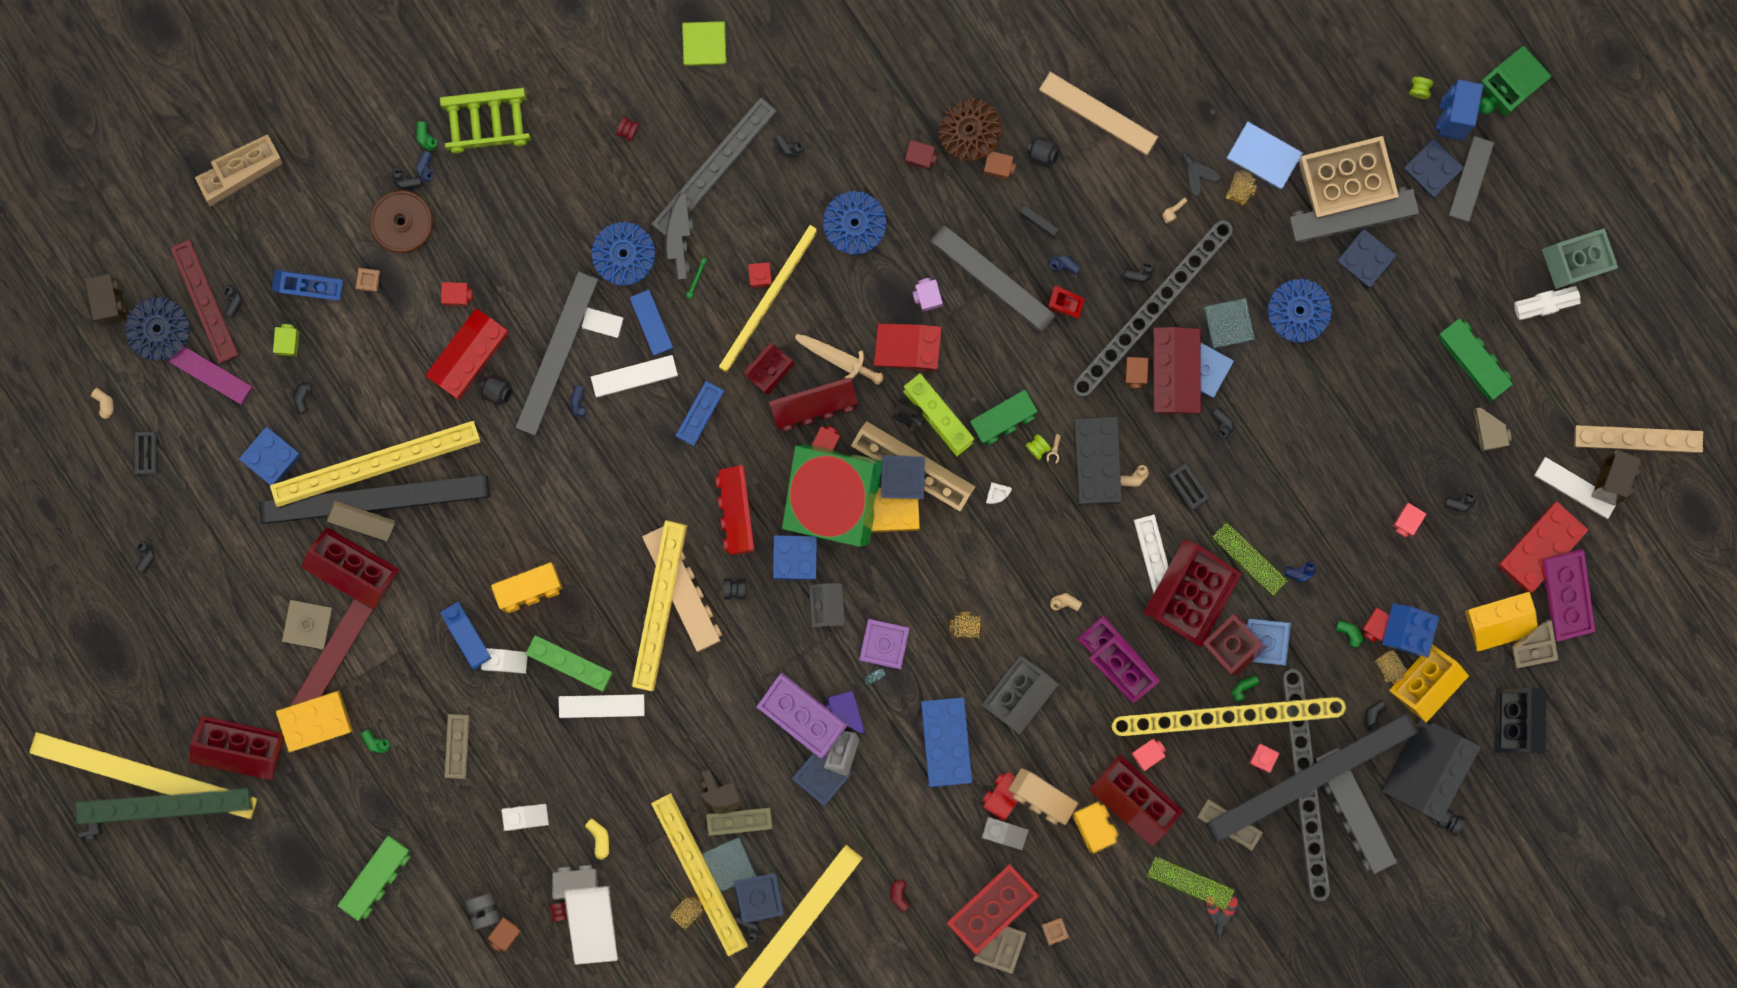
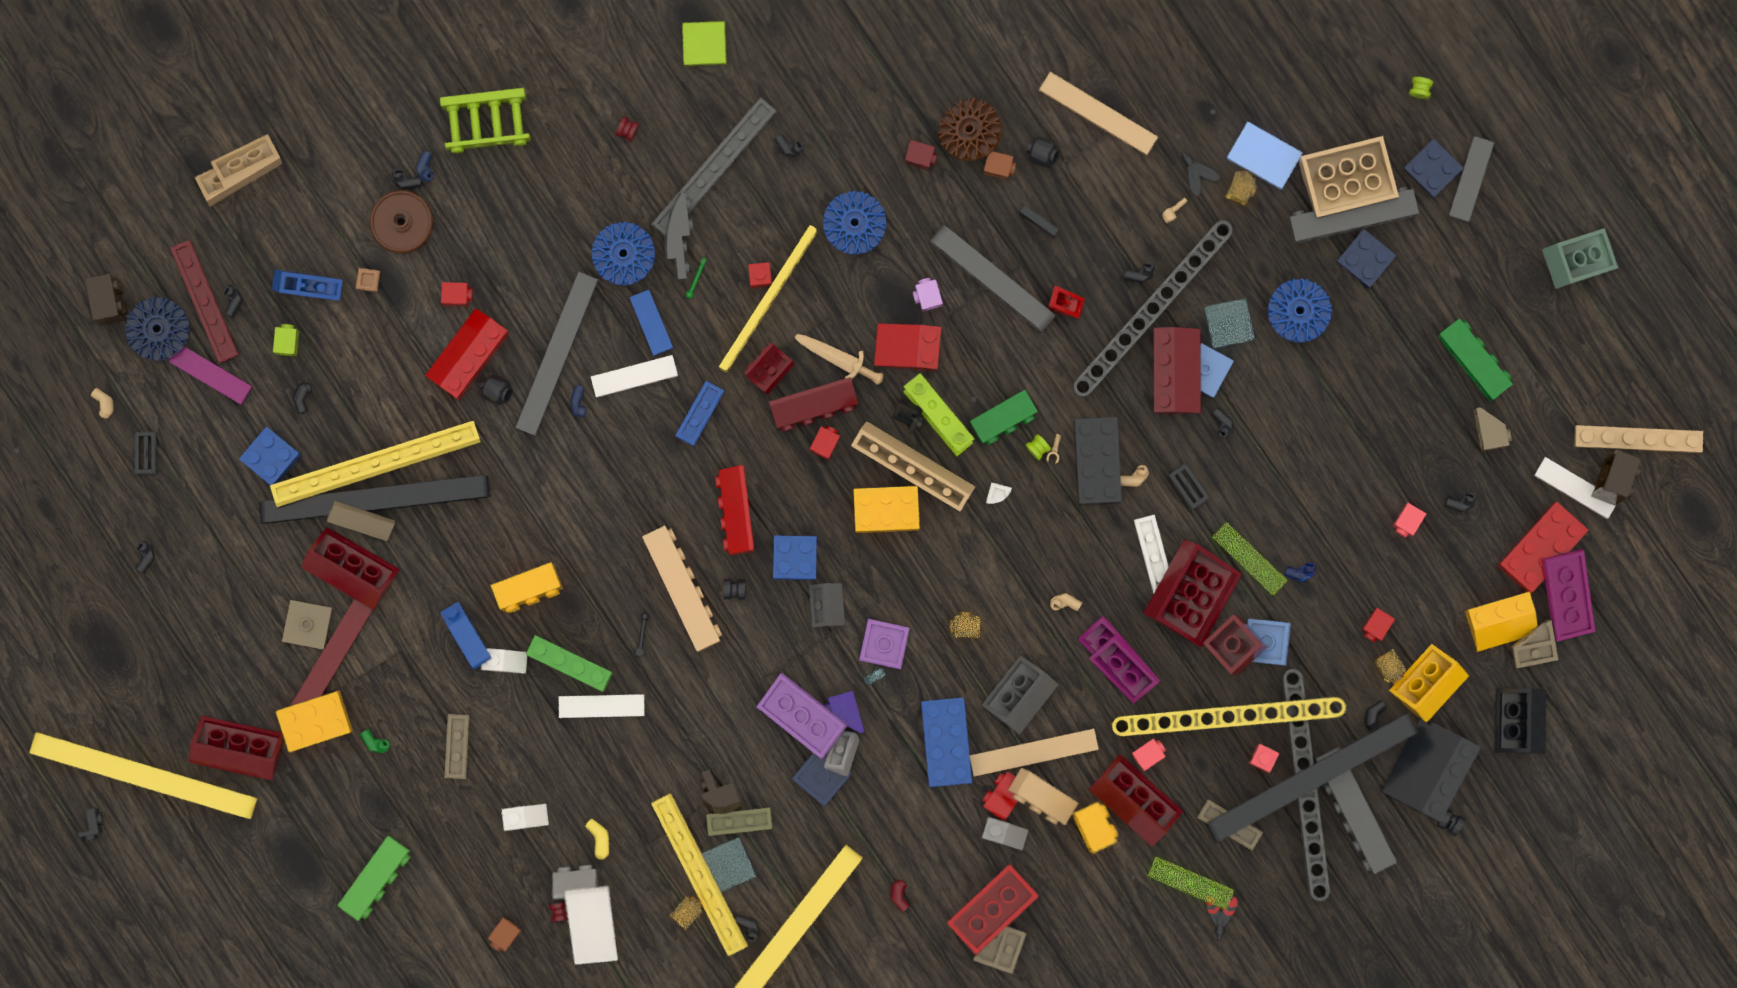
(164, 806): dark green brick -> none
(423, 138): green arm -> none
(479, 904): dark grey wheel -> none
(602, 322): white sticker -> none
(659, 605): light yellow tile -> none
(758, 898): dark blue plate -> none
(832, 495): red tile -> none
(903, 477): dark blue plate -> none
(1033, 752): none -> tan tile
(1055, 931): medium nougat tile -> none
(1064, 262): dark blue arm -> none
(1136, 372): dark orange brick -> none
(1243, 685): green arm -> none
(1353, 632): green arm -> none
(1410, 630): blue brick -> none
(1459, 110): blue brick -> none
(1513, 82): green slope -> none
(1547, 303): white piece -> none

